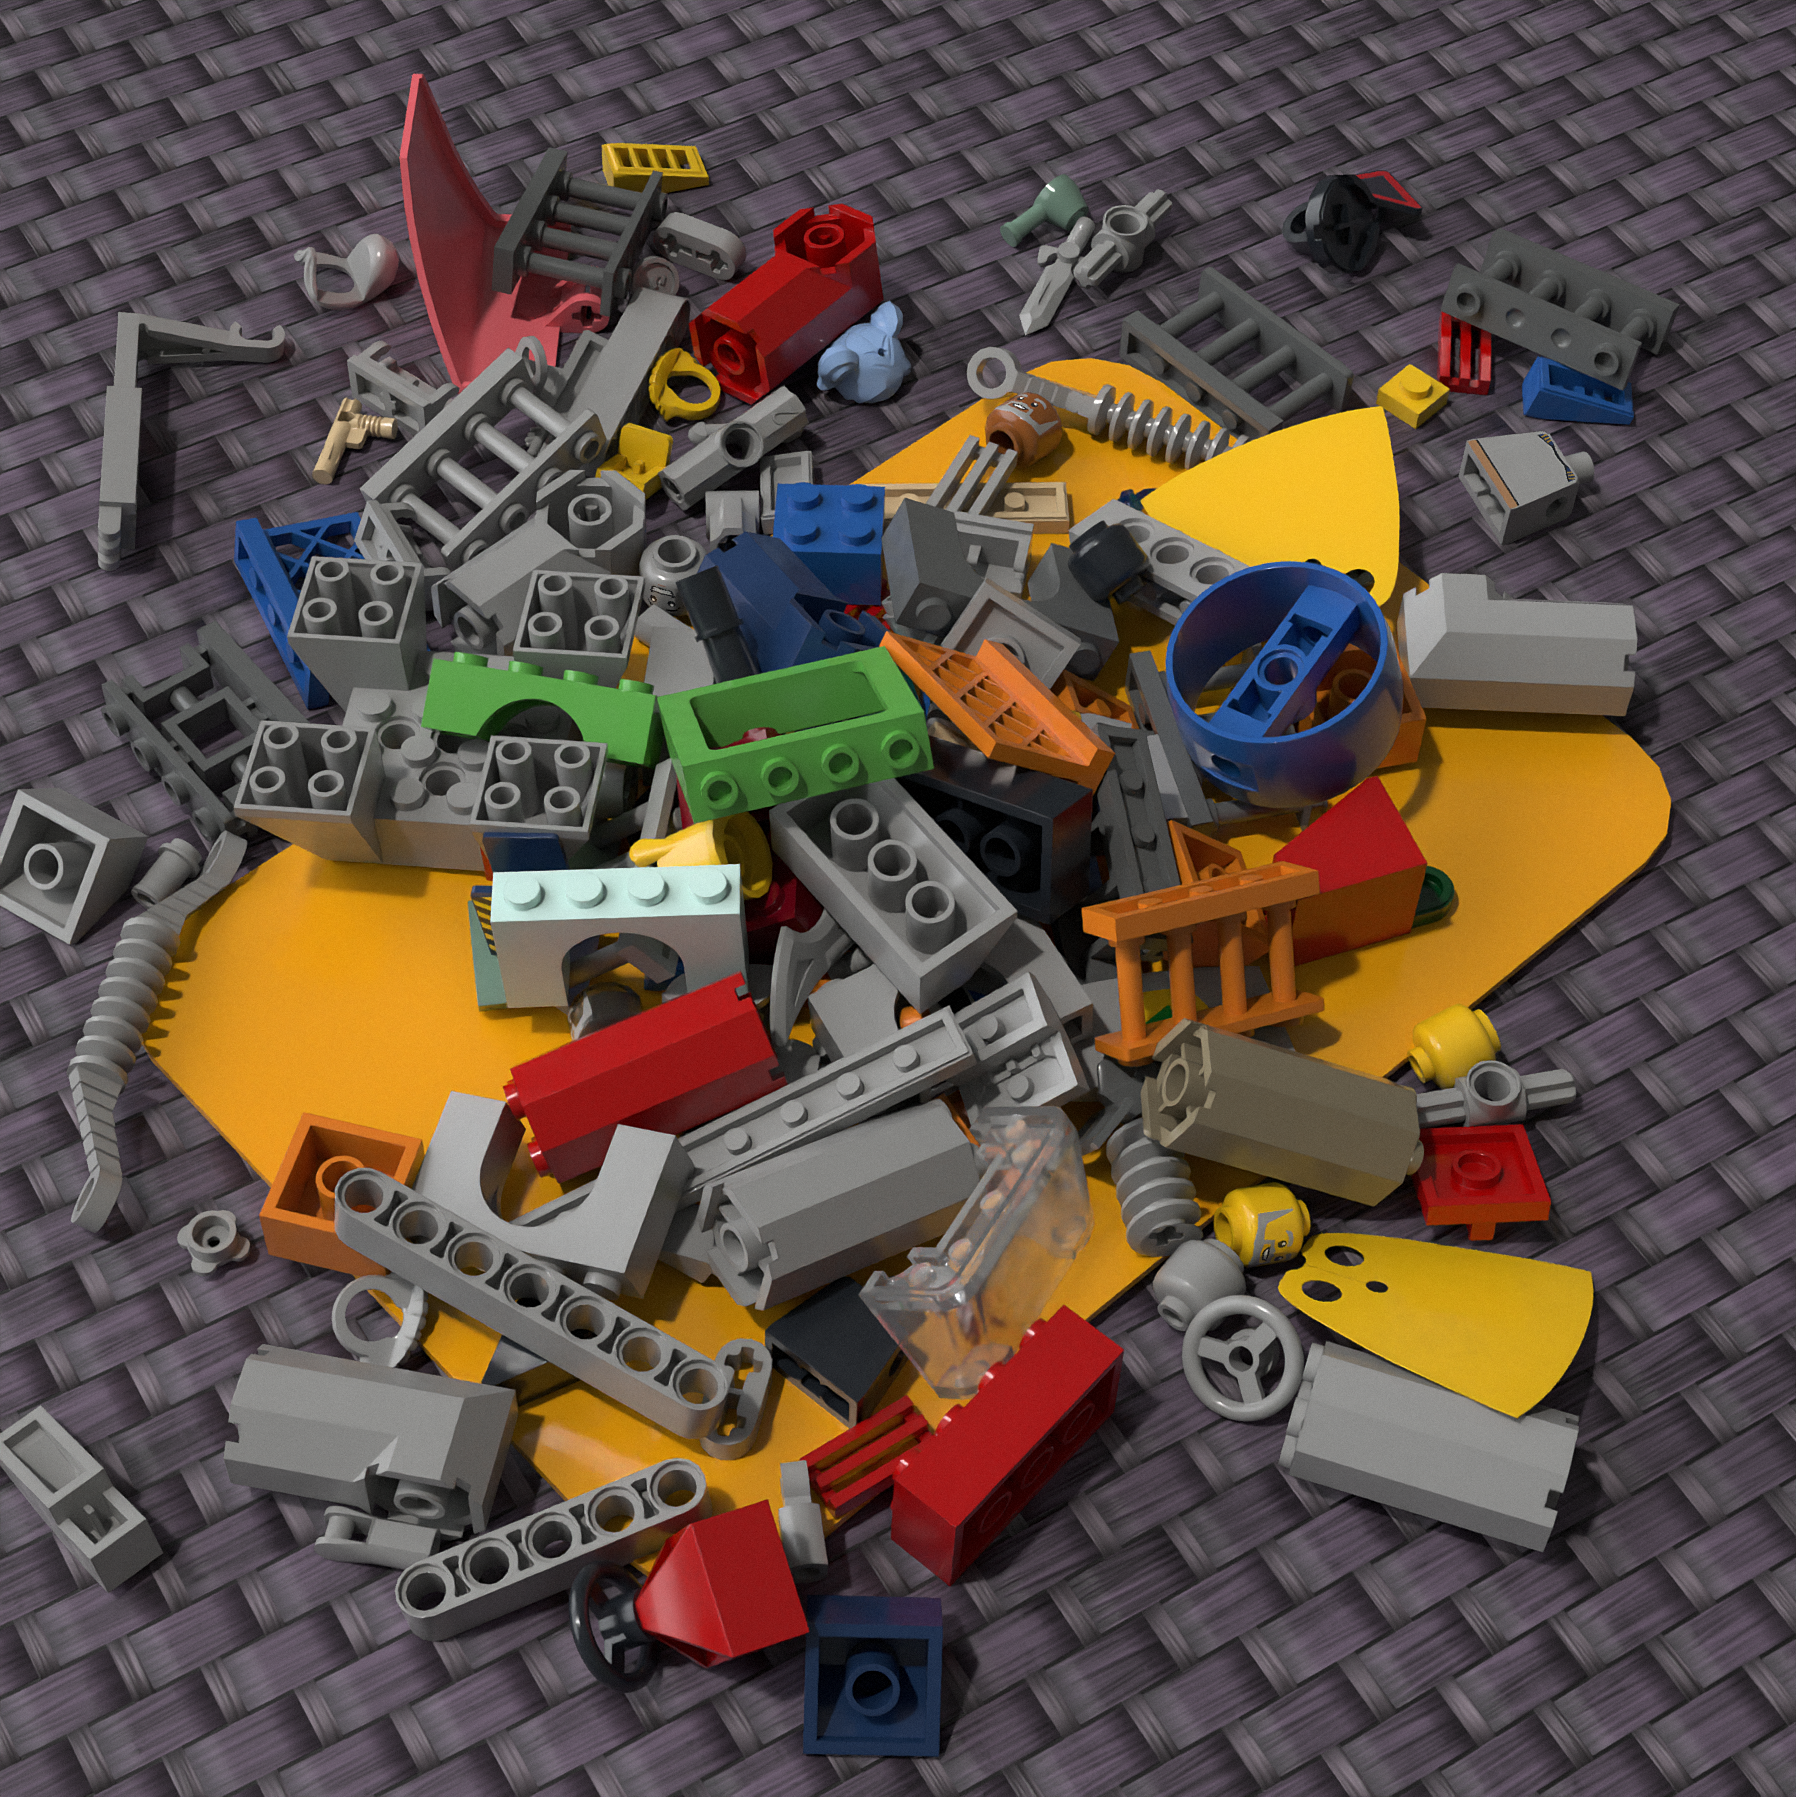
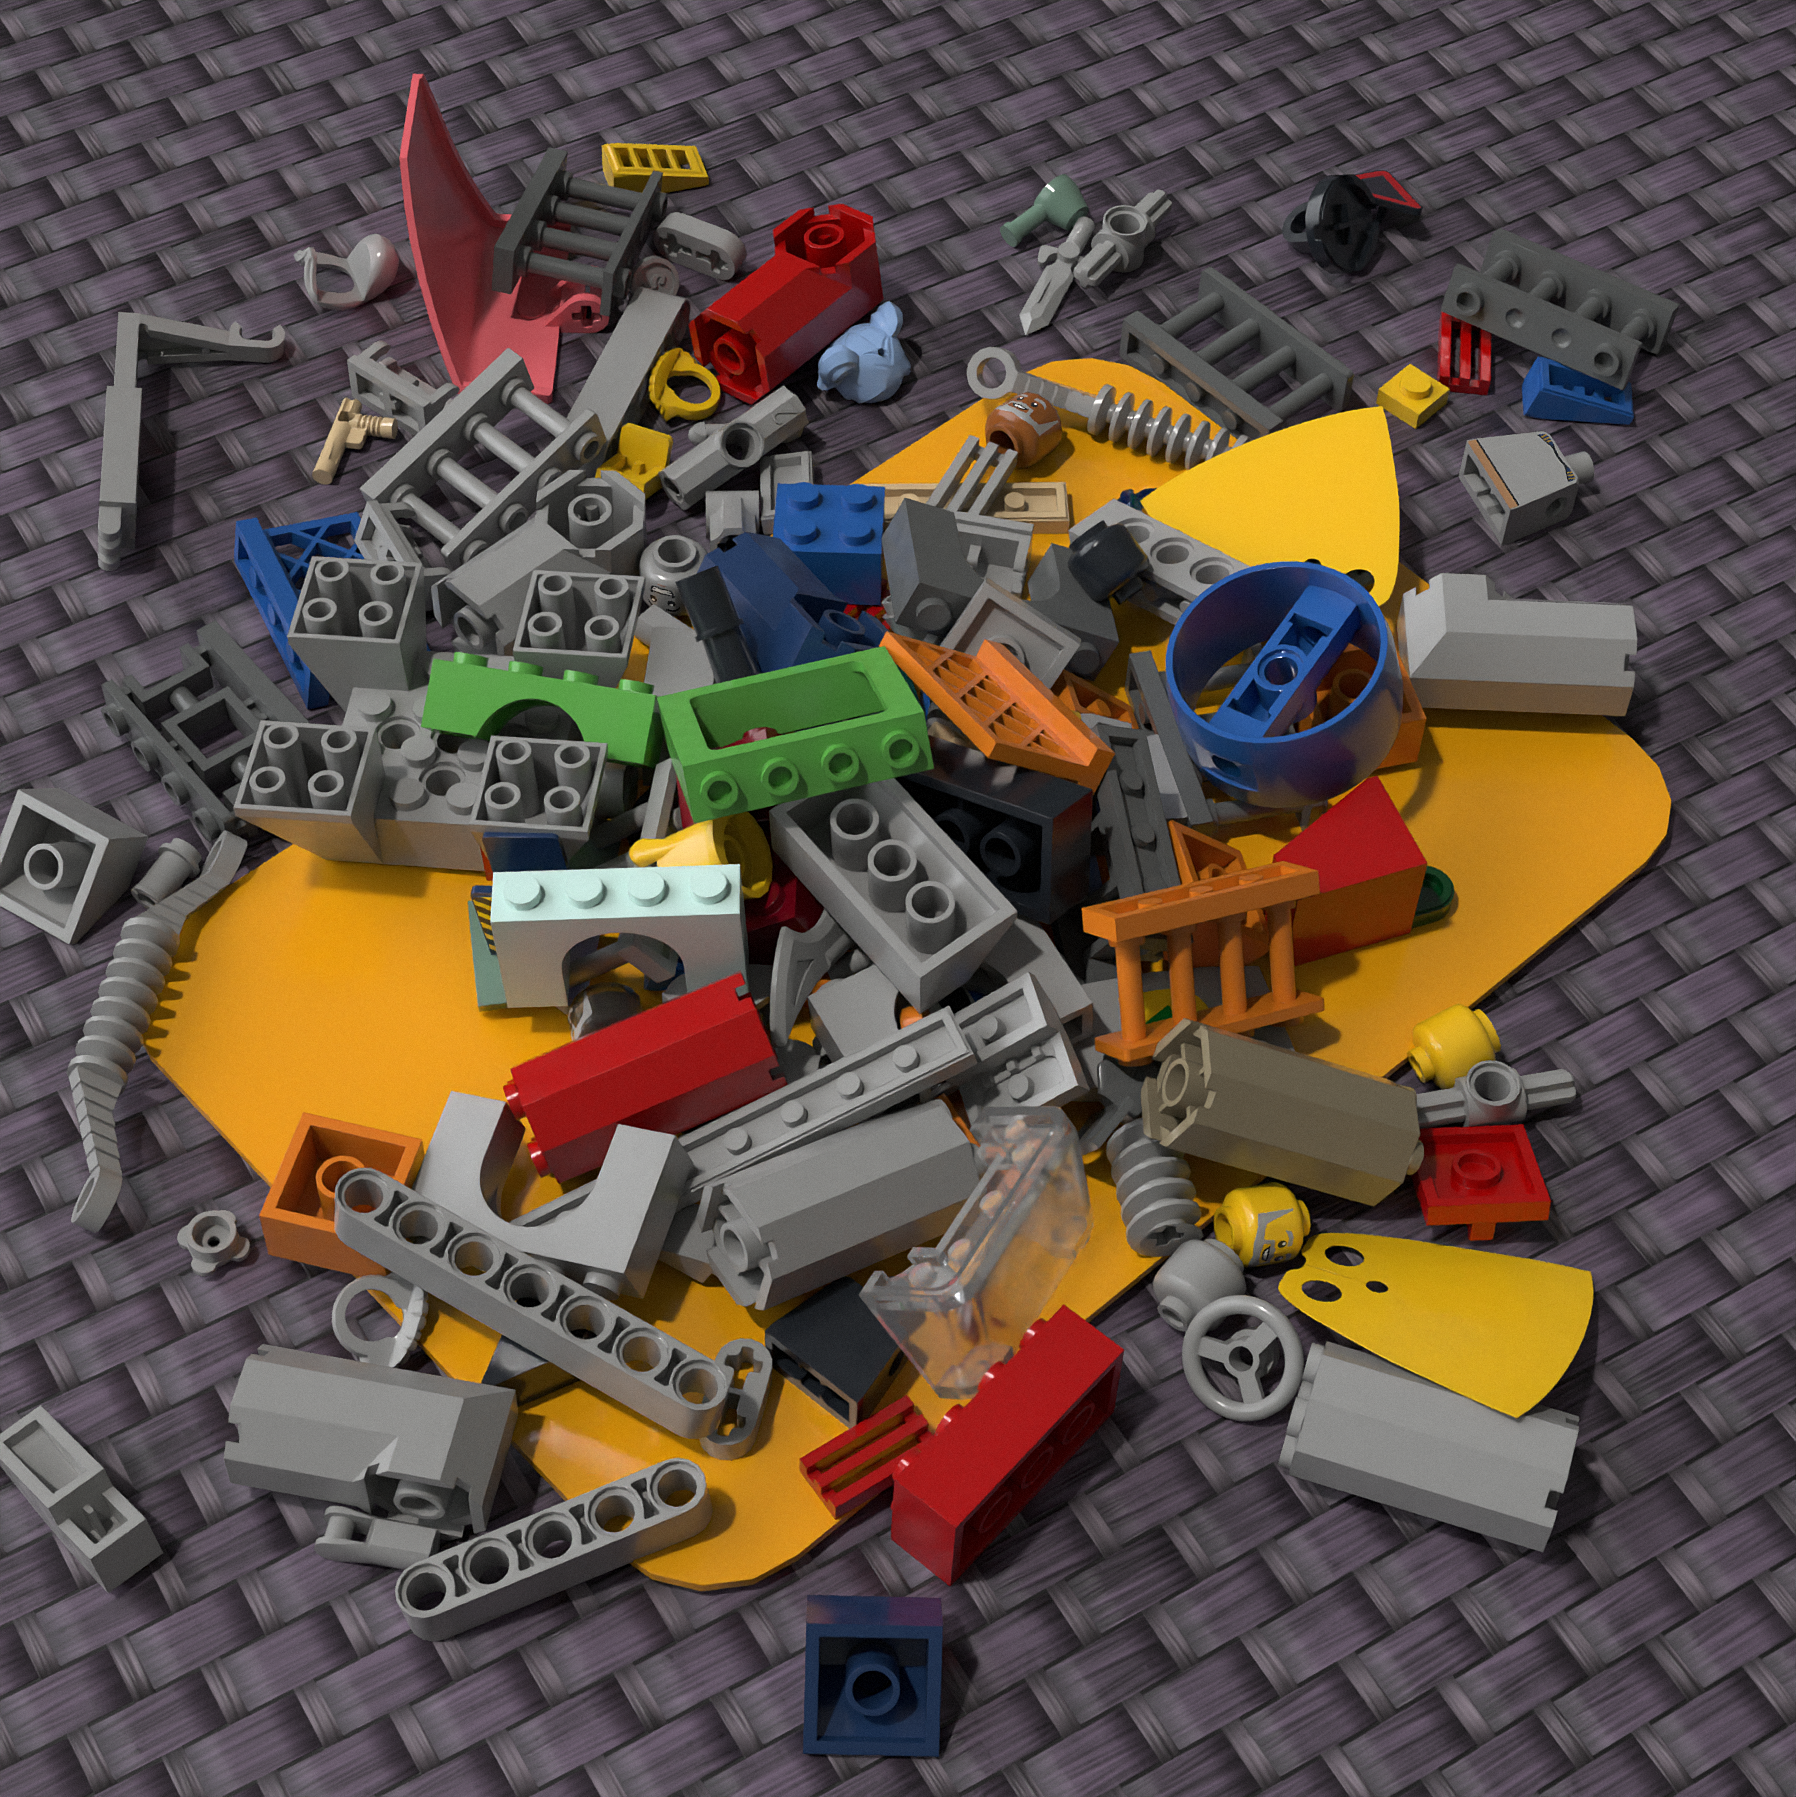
(555, 385): light grey piece -> none
(710, 1595): red piece -> none
(801, 1525): light grey bar -> none

